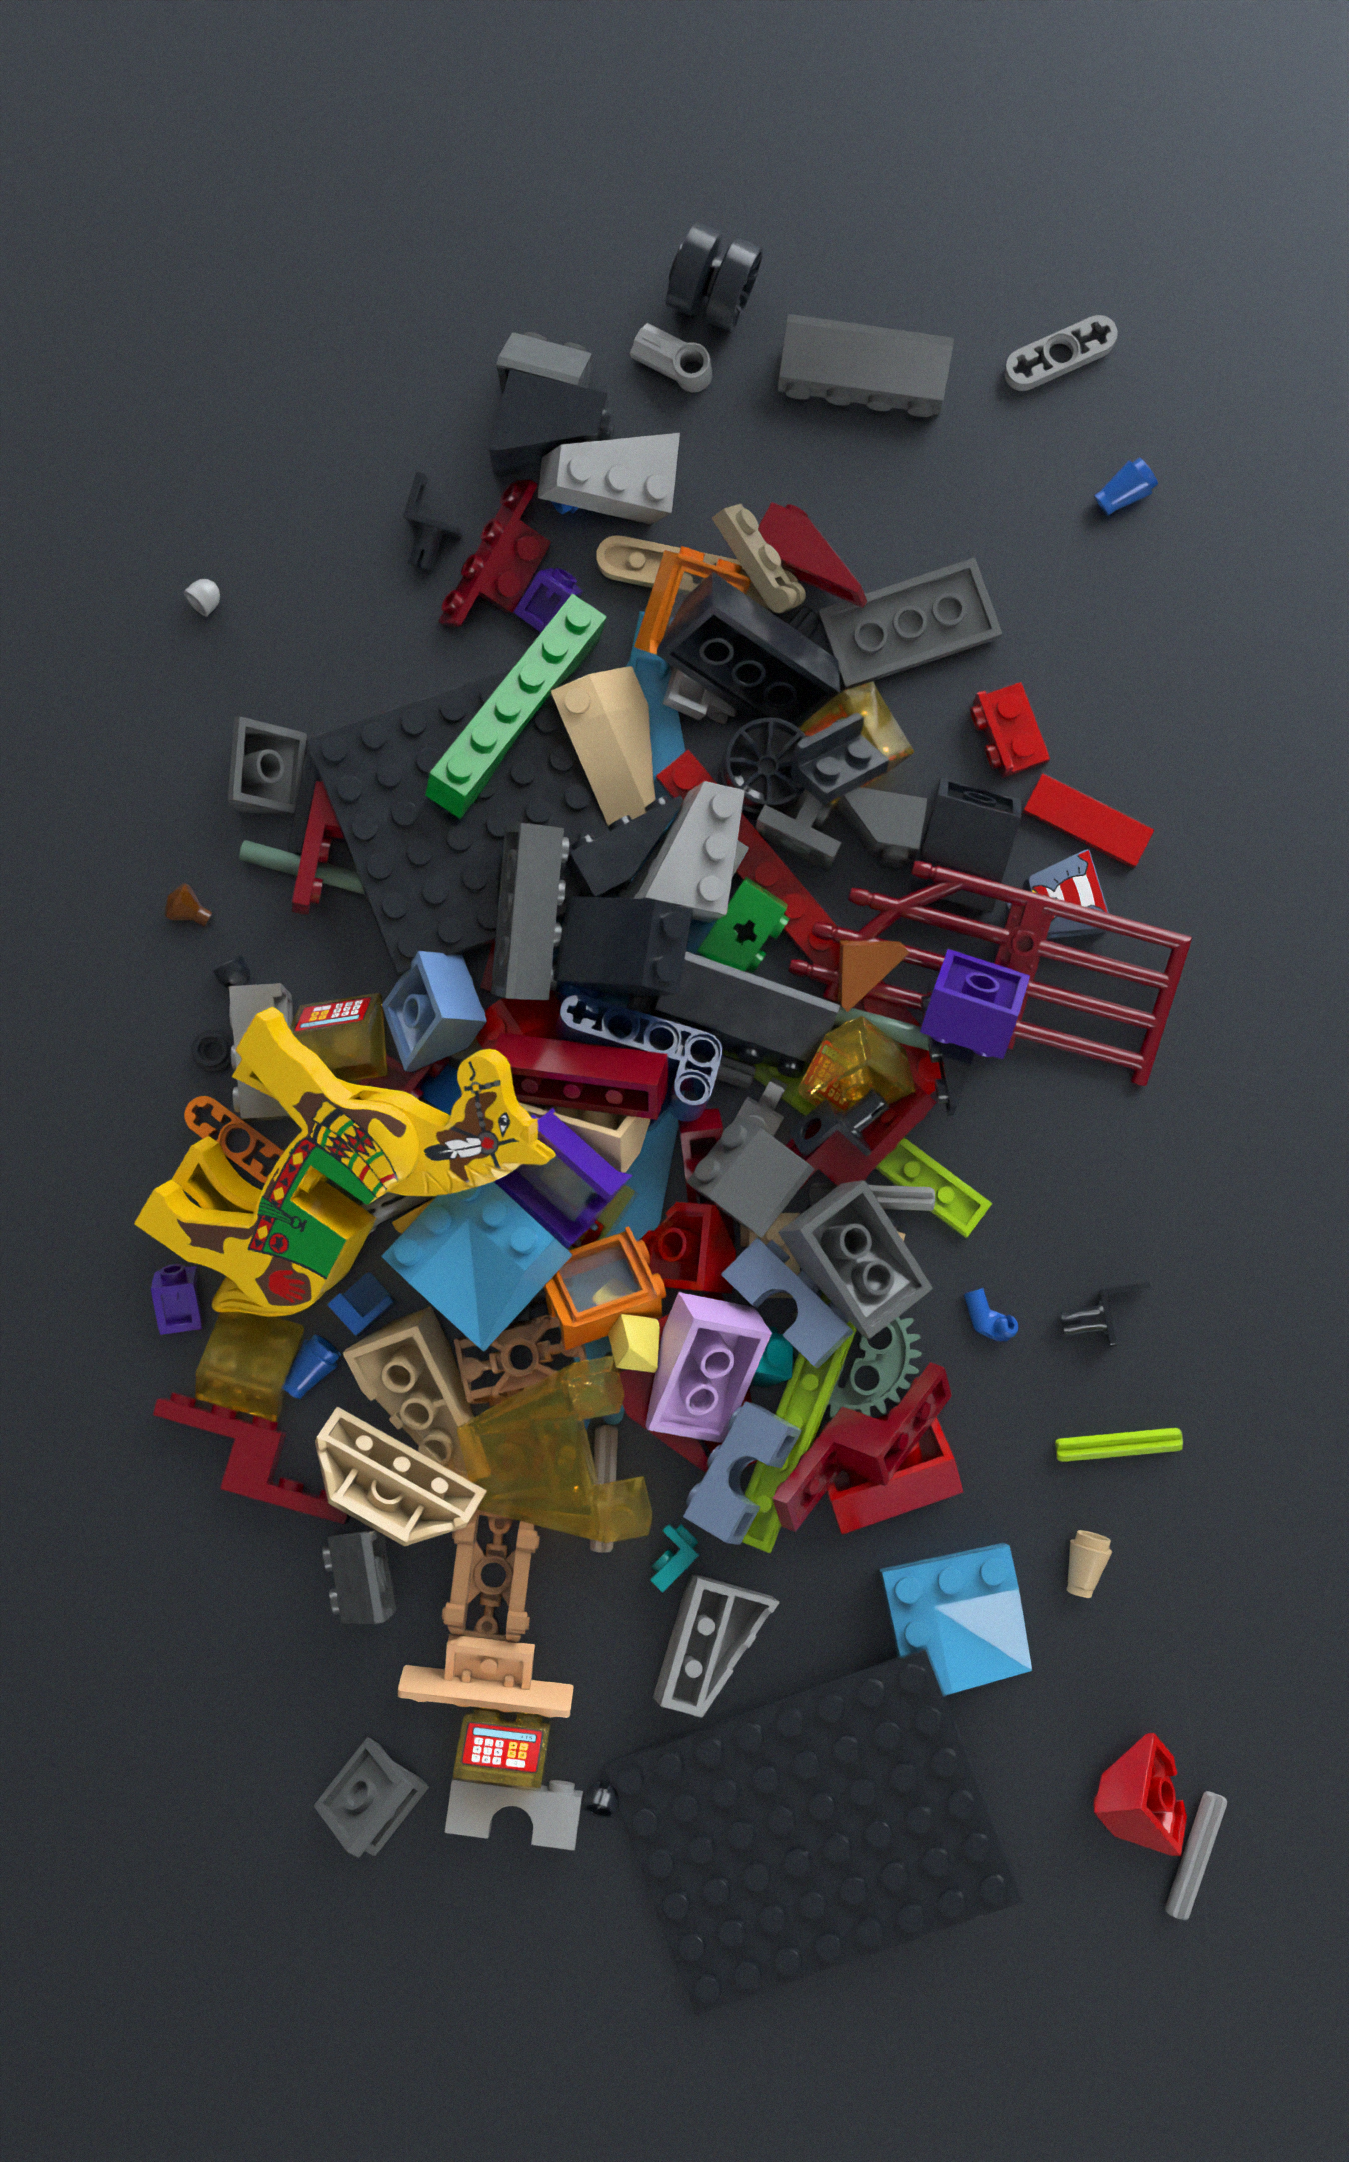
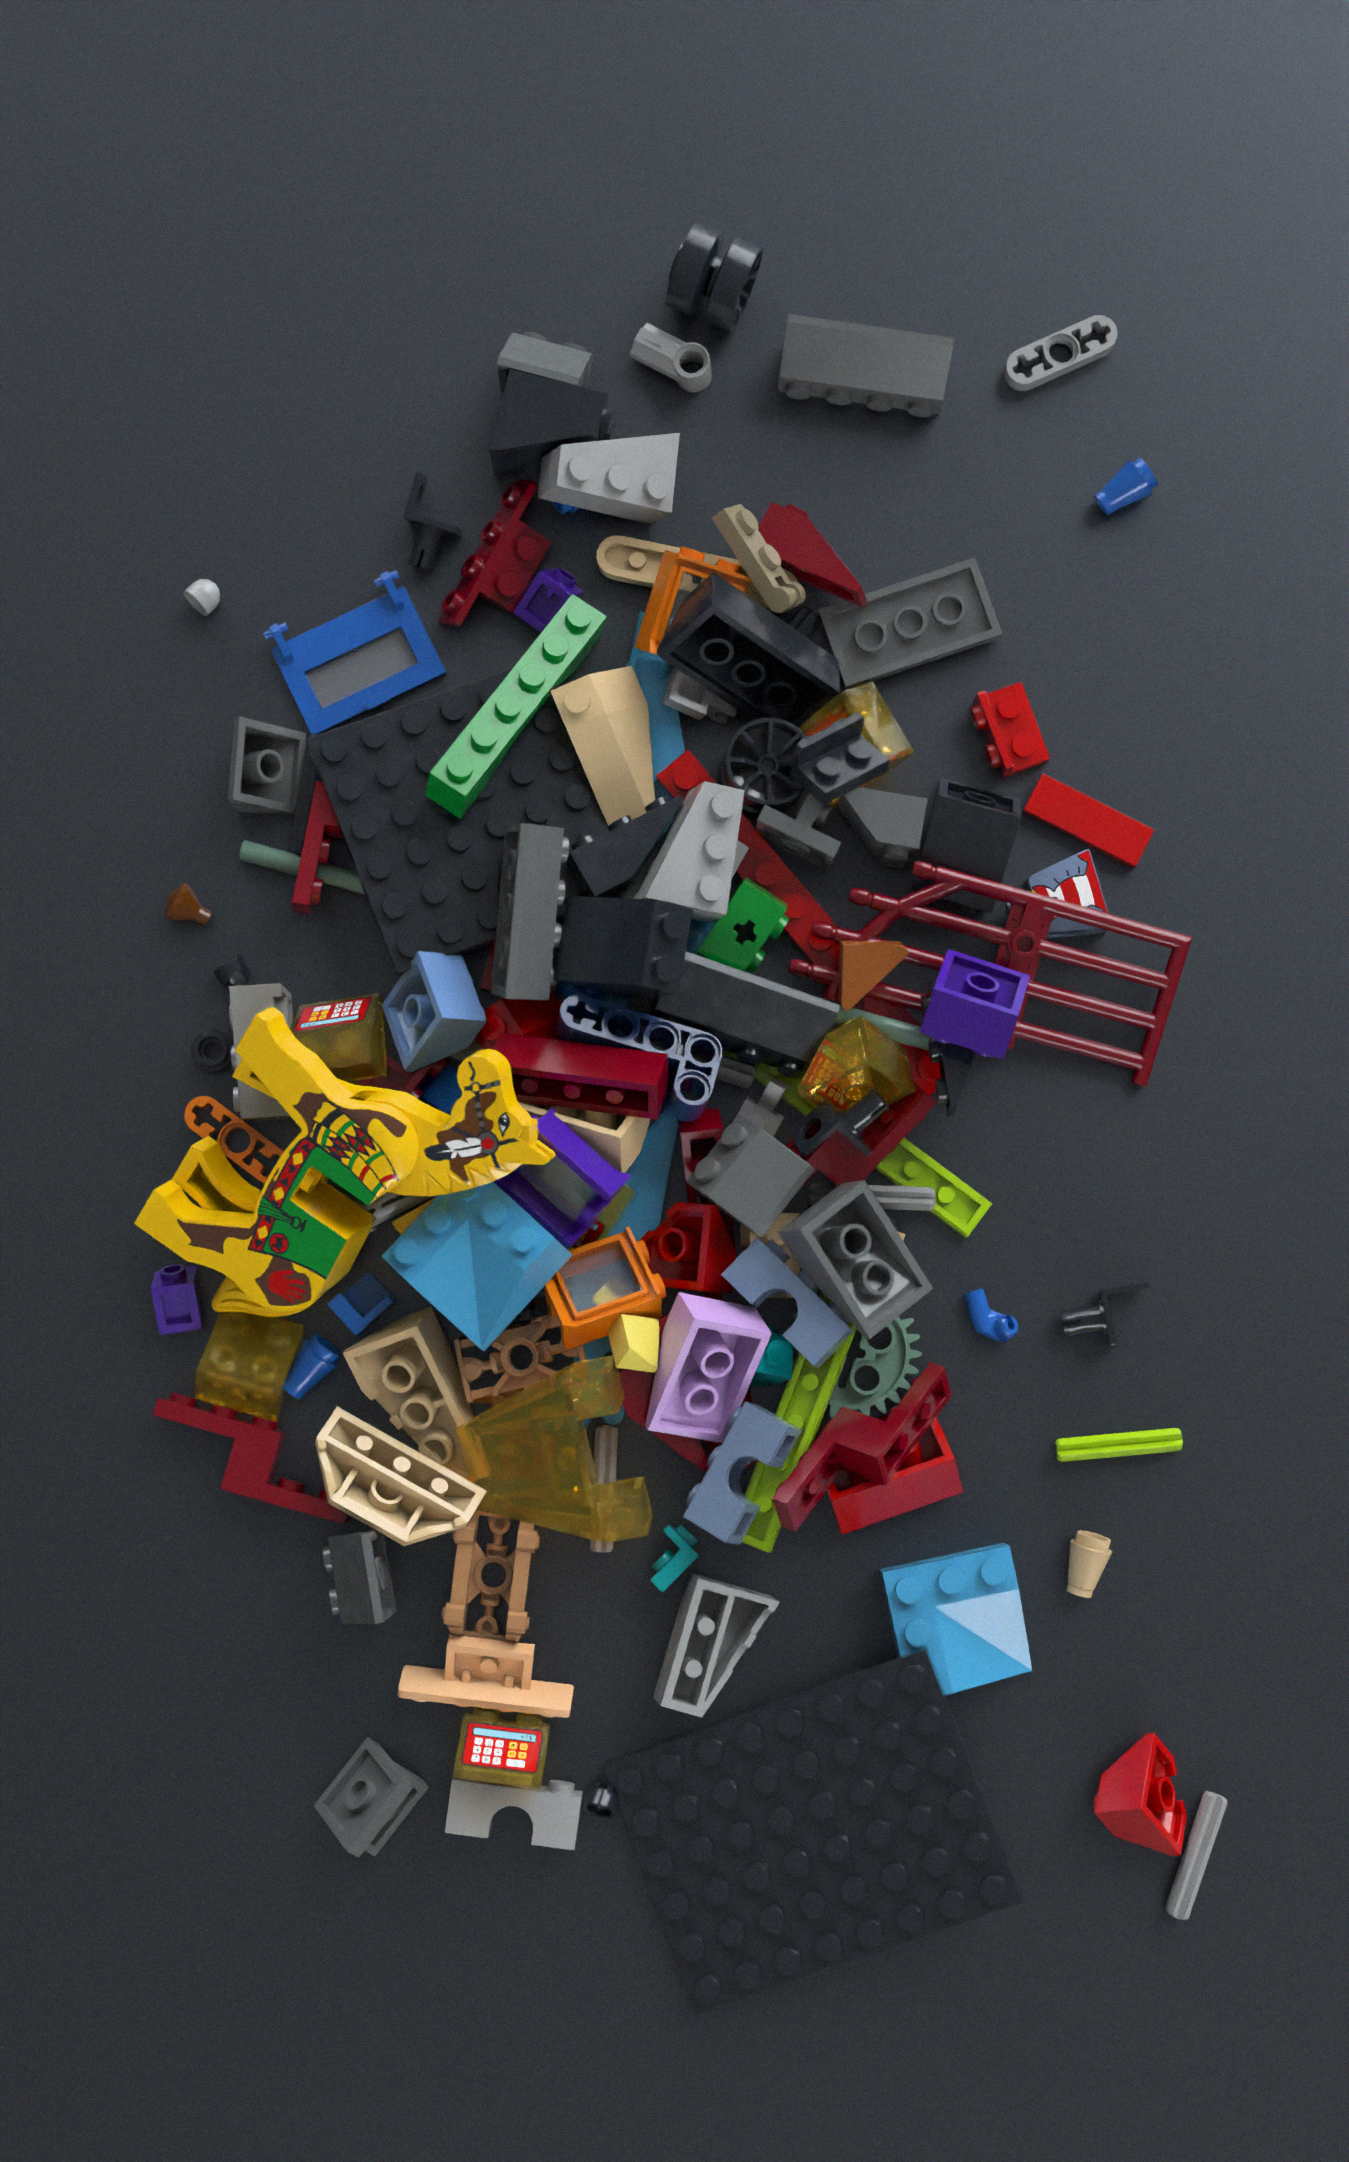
(357, 659): none -> blue piece

